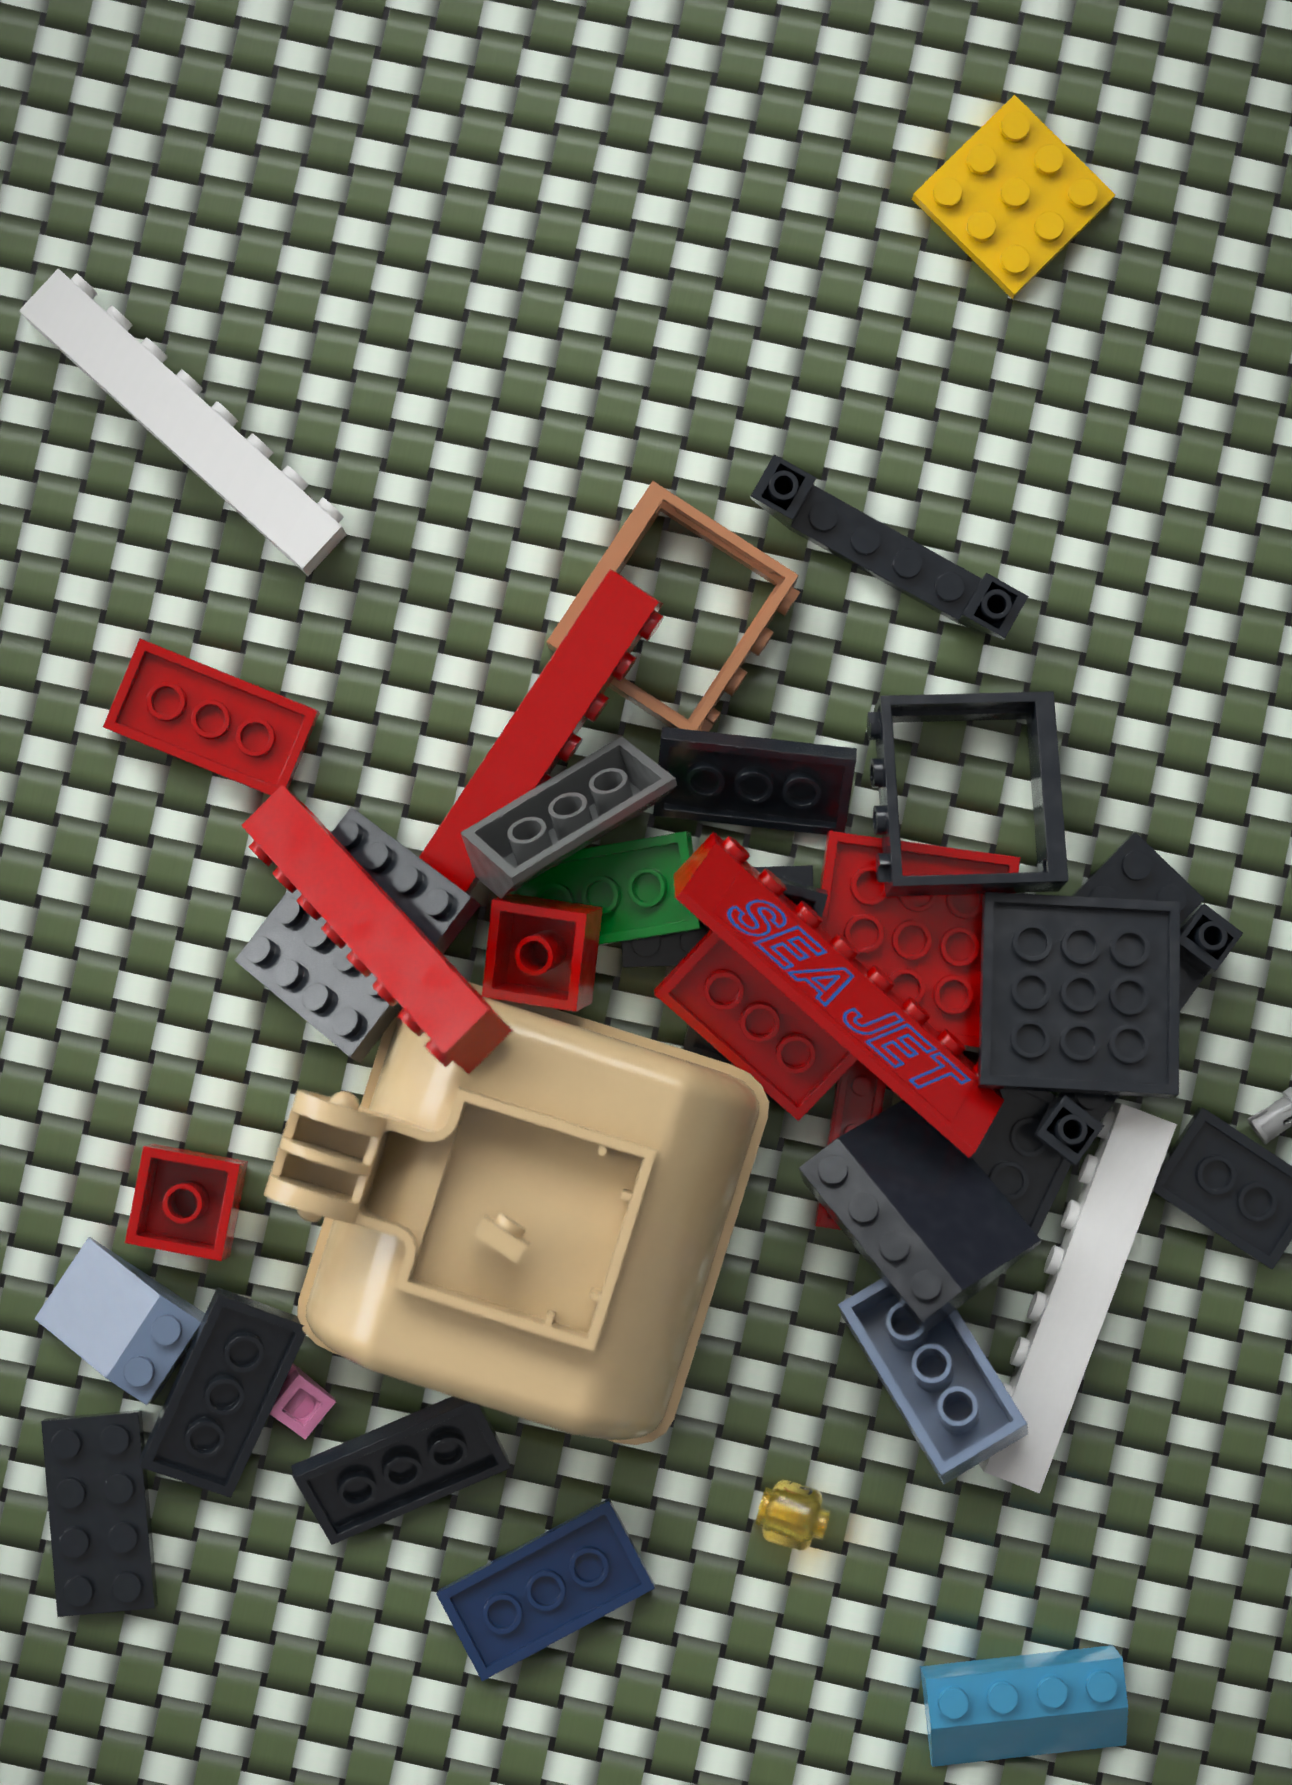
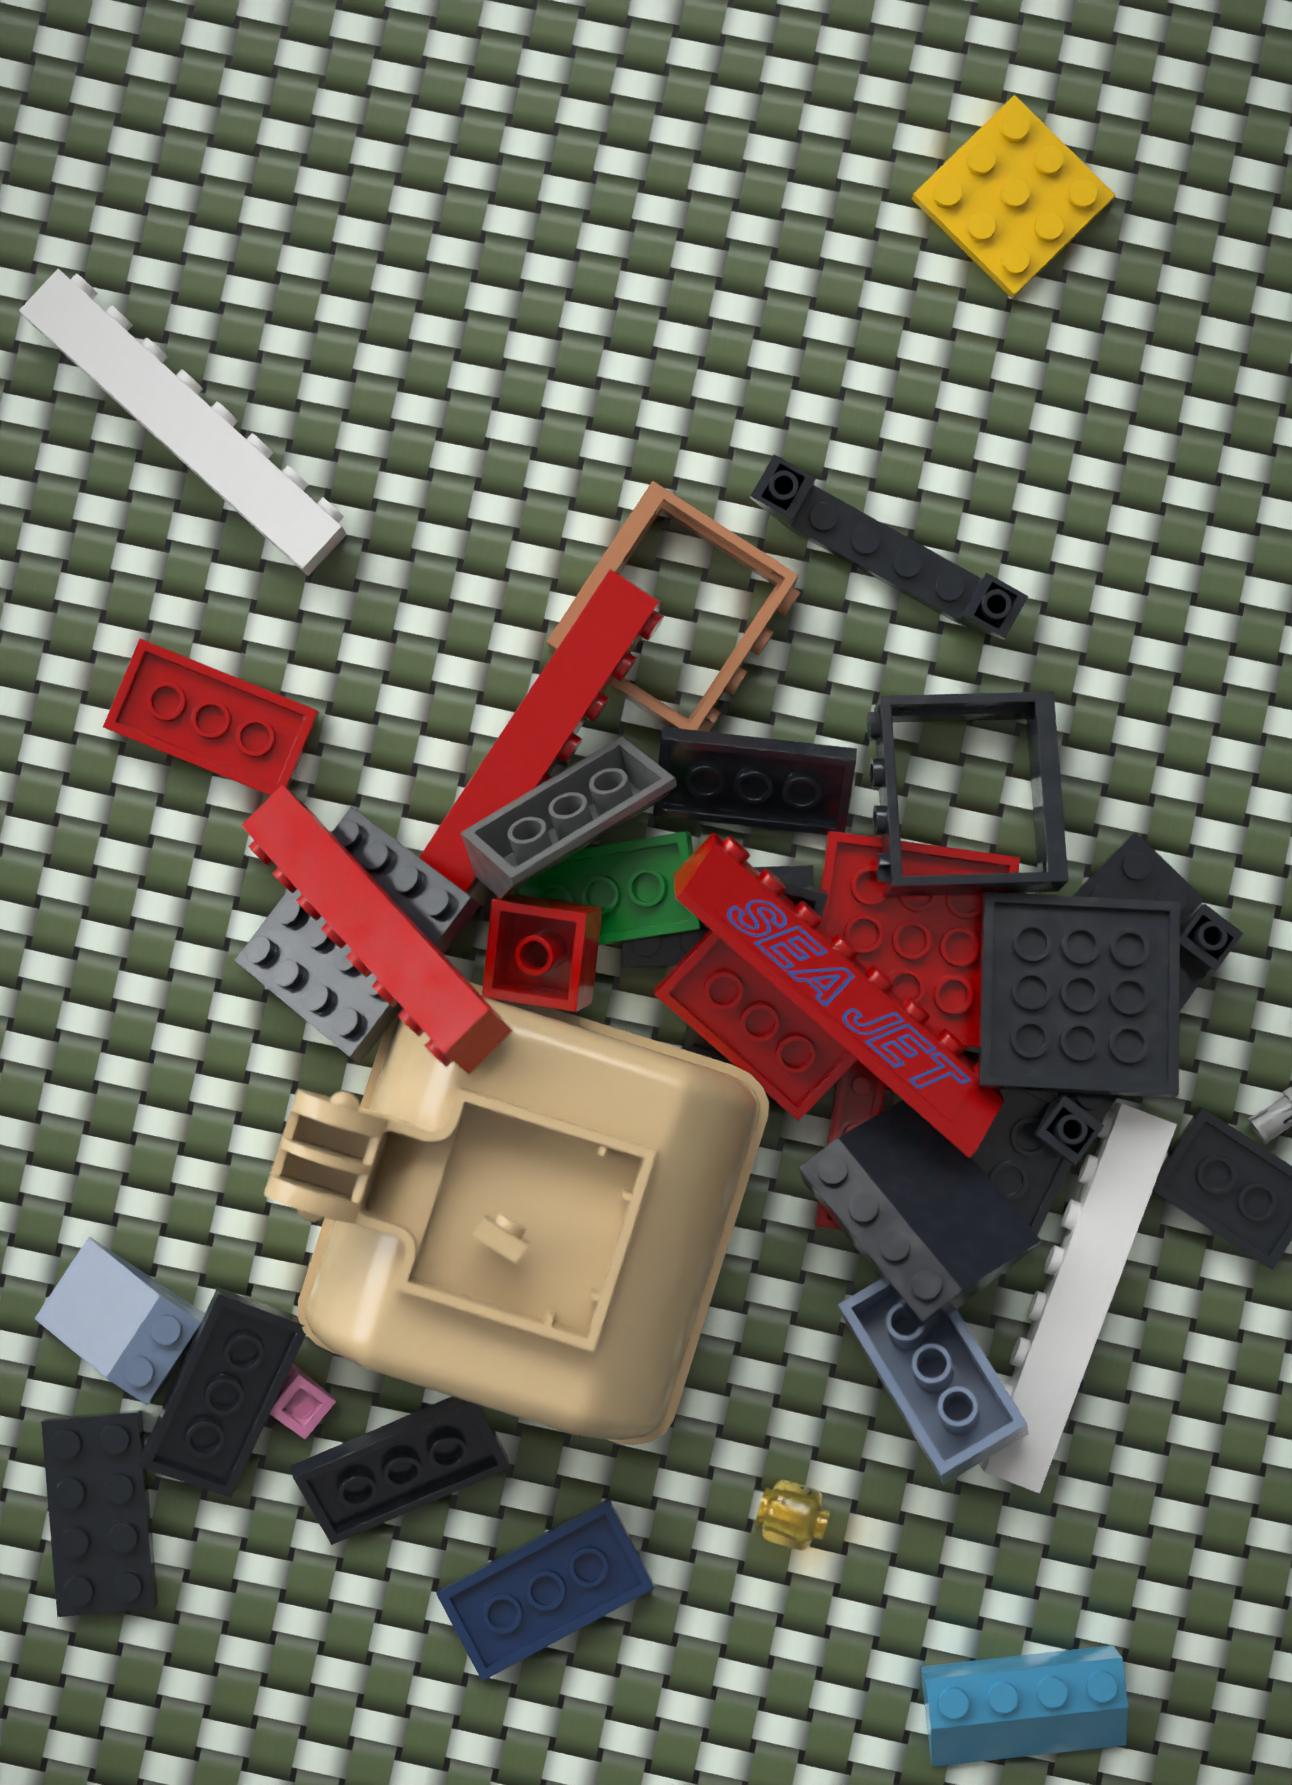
(186, 1202): red brick -> none

